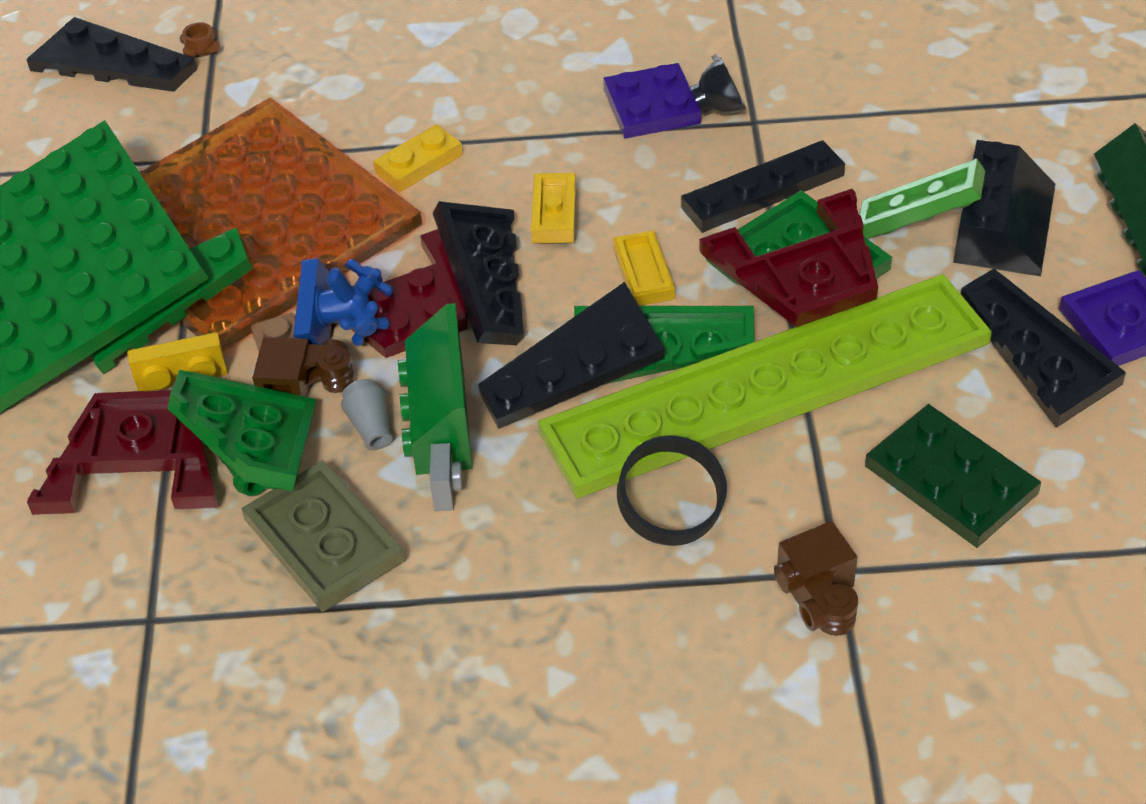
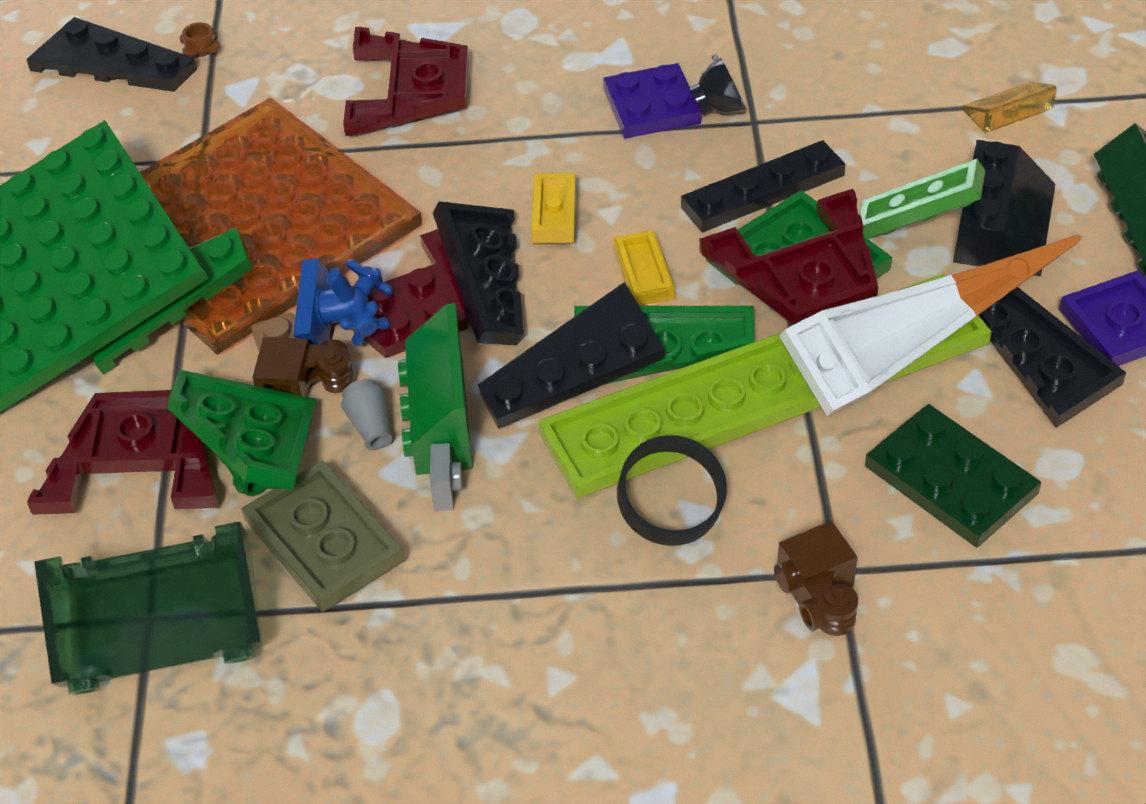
(149, 609): none -> clear green windscreen
(159, 364): yellow plate -> none
(417, 158): yellow plate -> none
(422, 83): none -> dark red wing
(869, 341): none -> white plate
(1011, 105): none -> clear yellow slope

